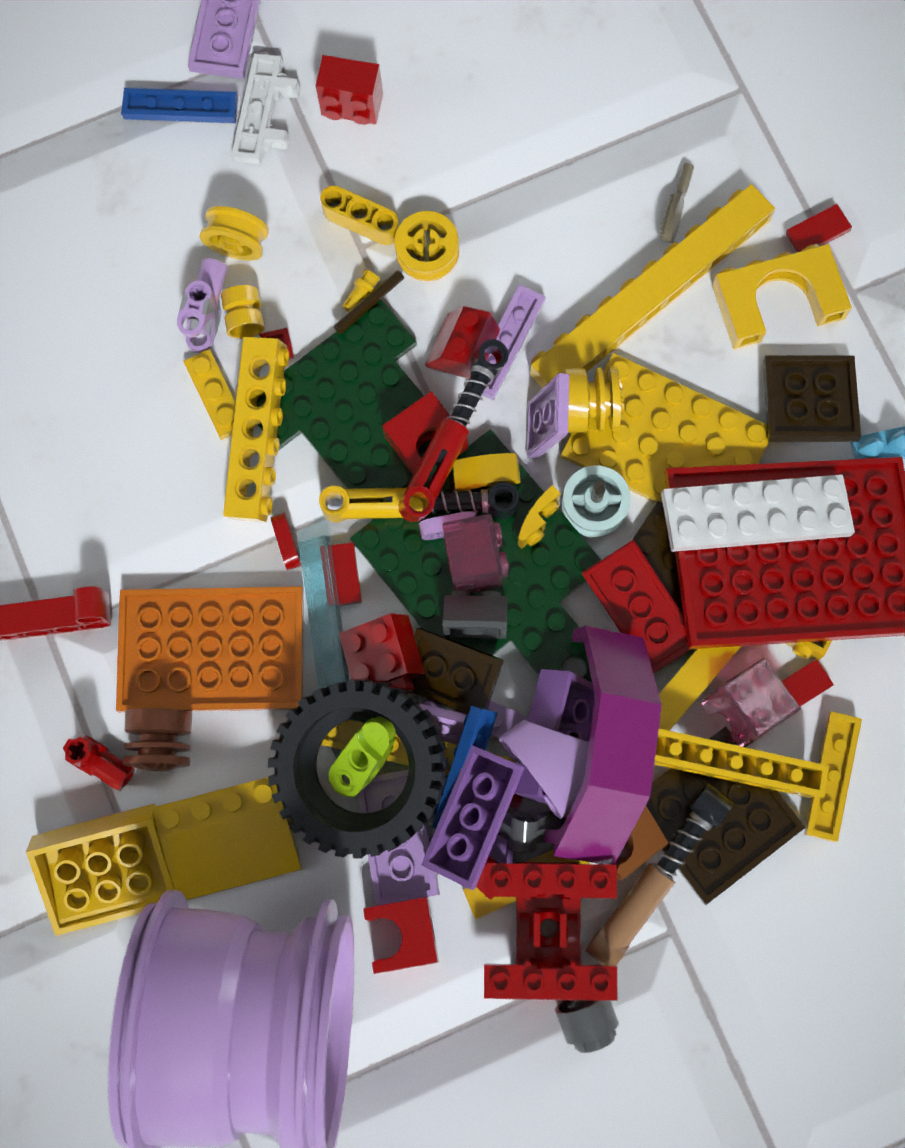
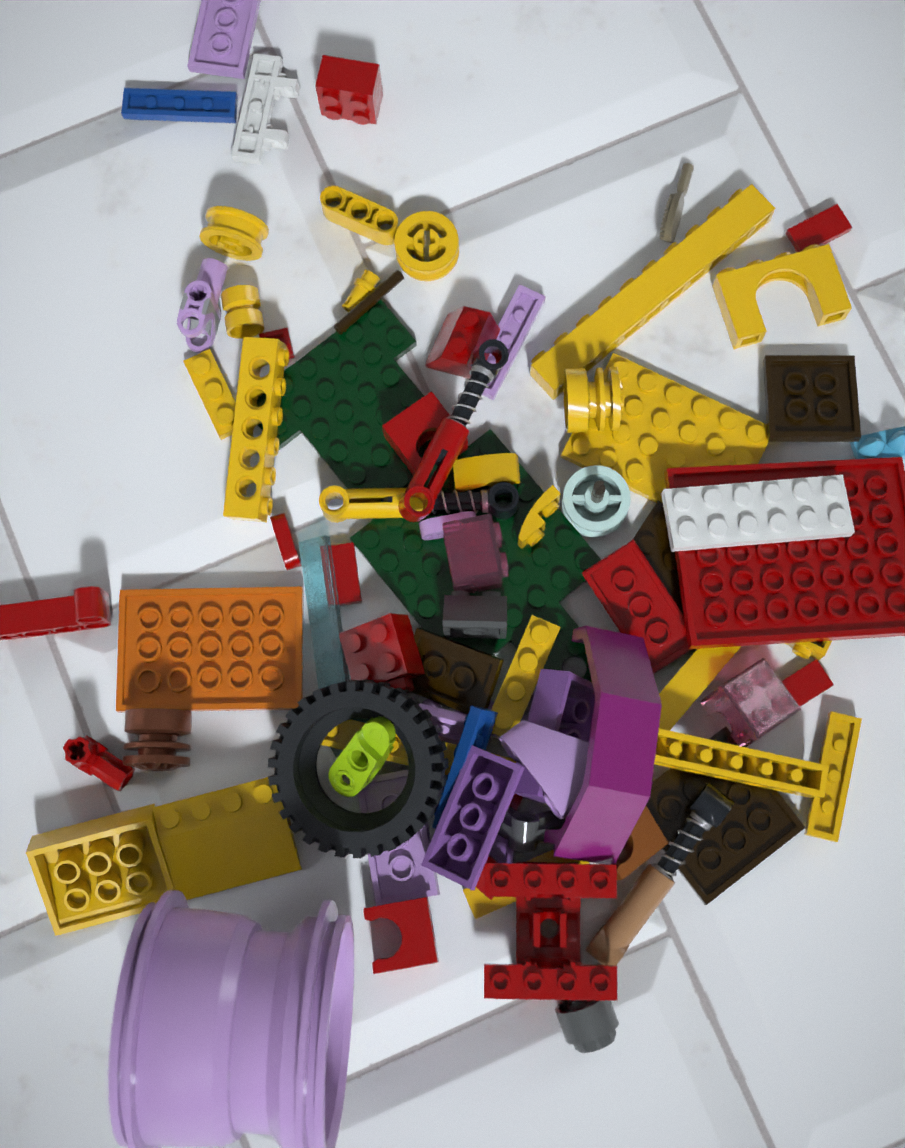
(523, 674): none -> yellow plate
(548, 416): lavender tile -> none

